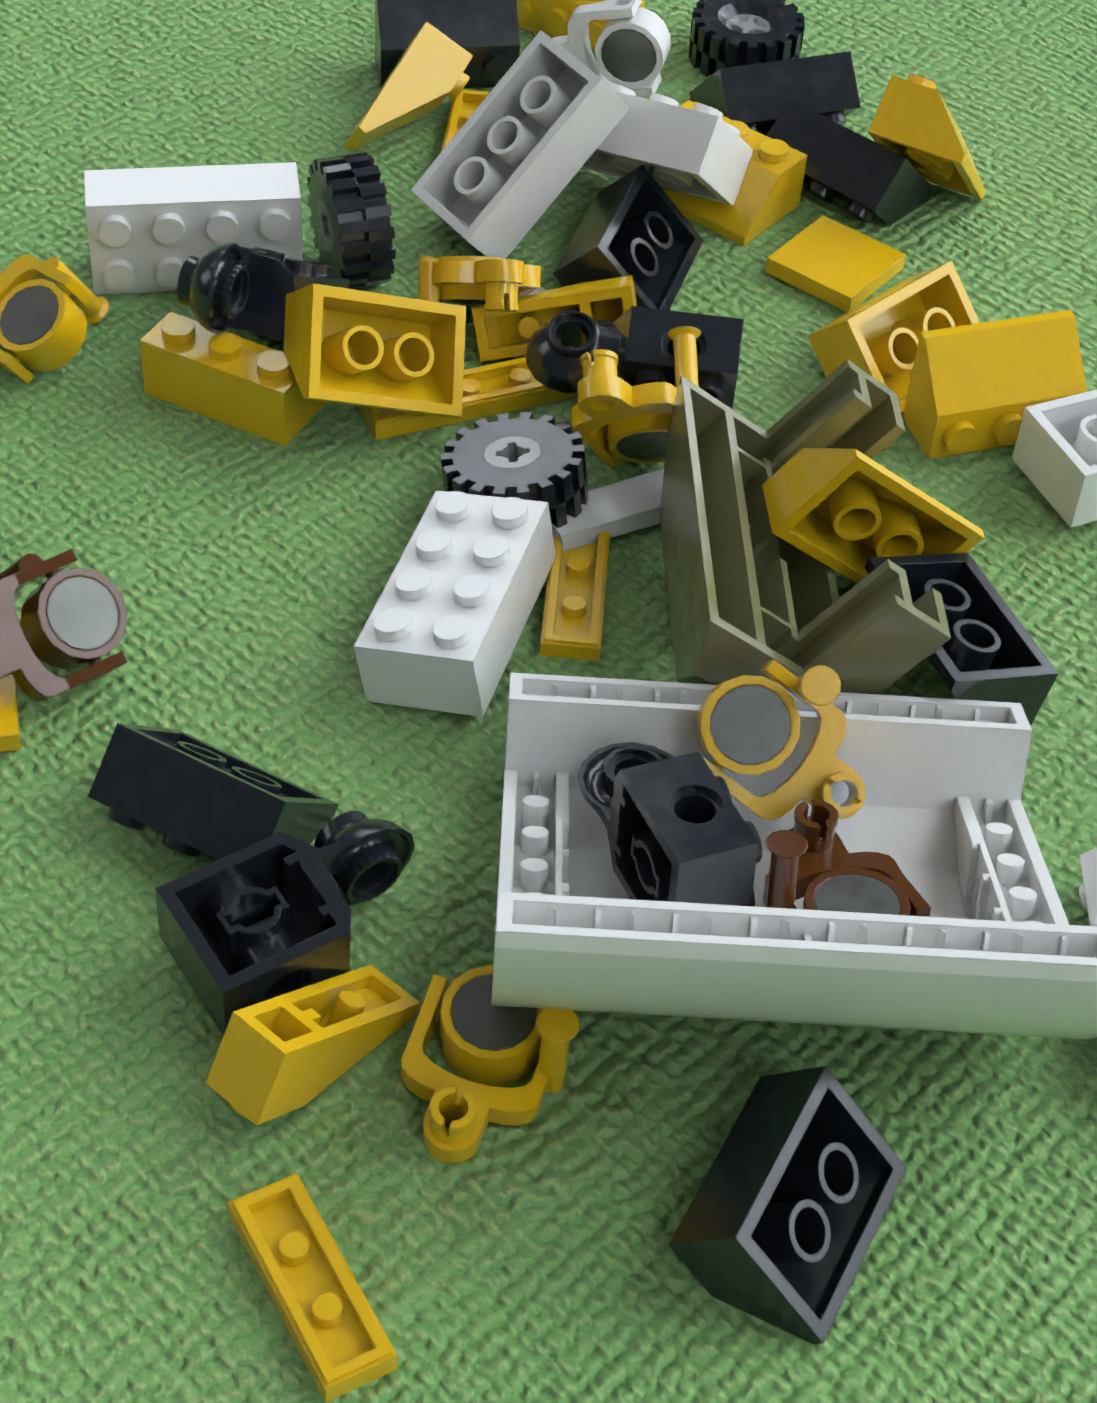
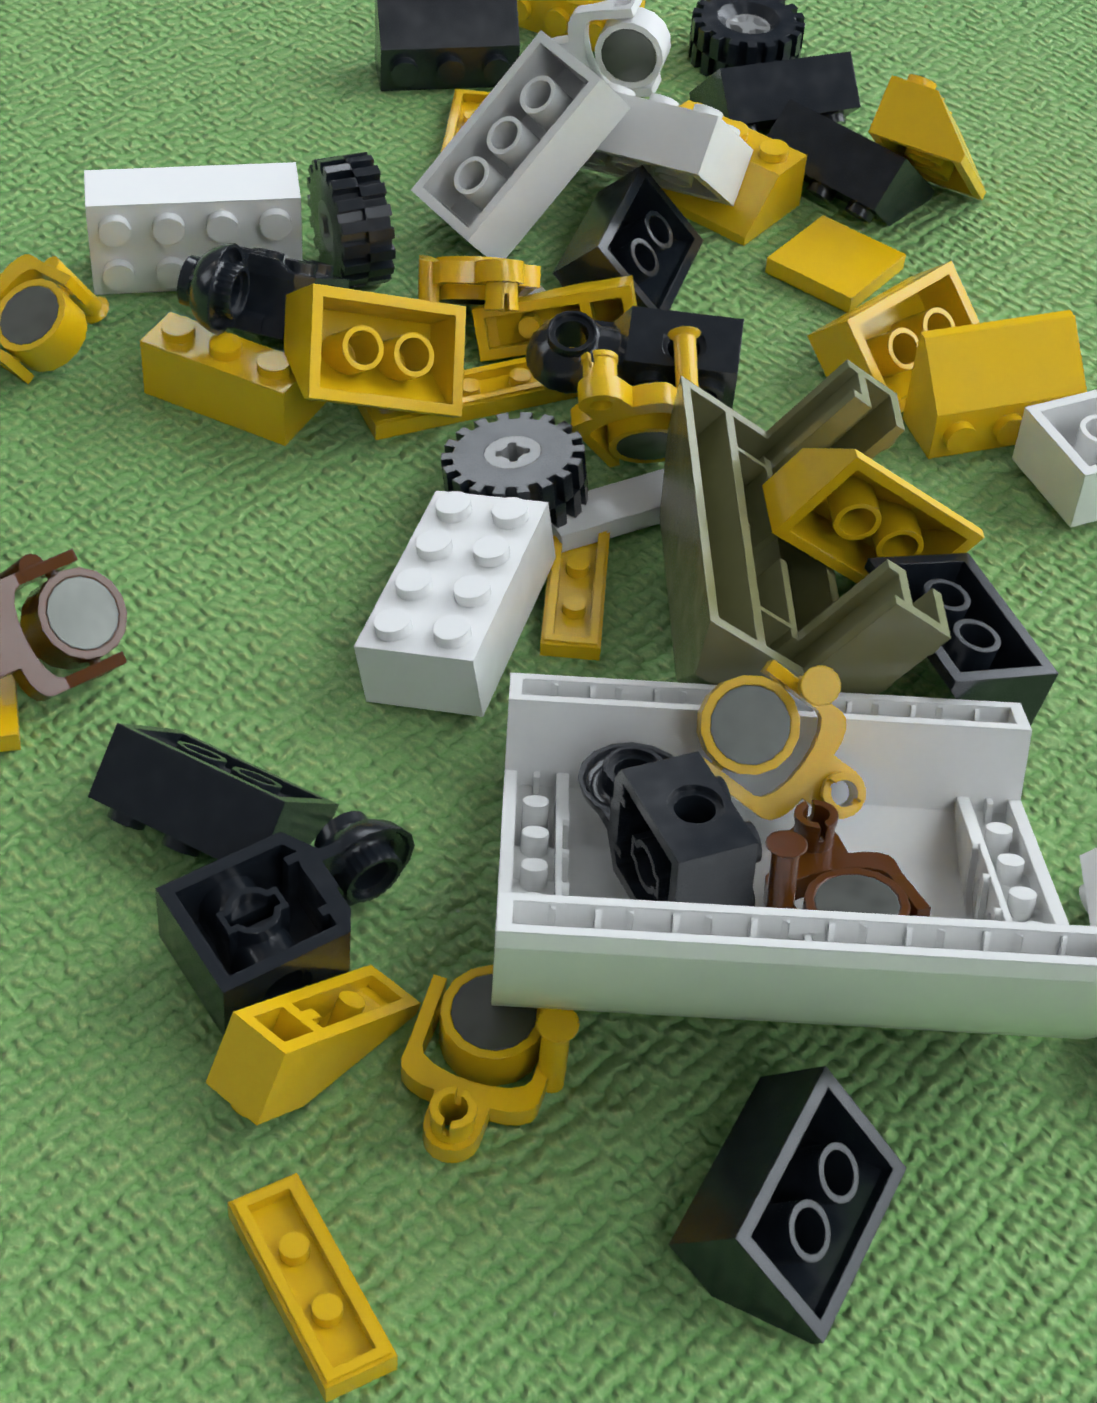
(416, 86): yellow slope -> none

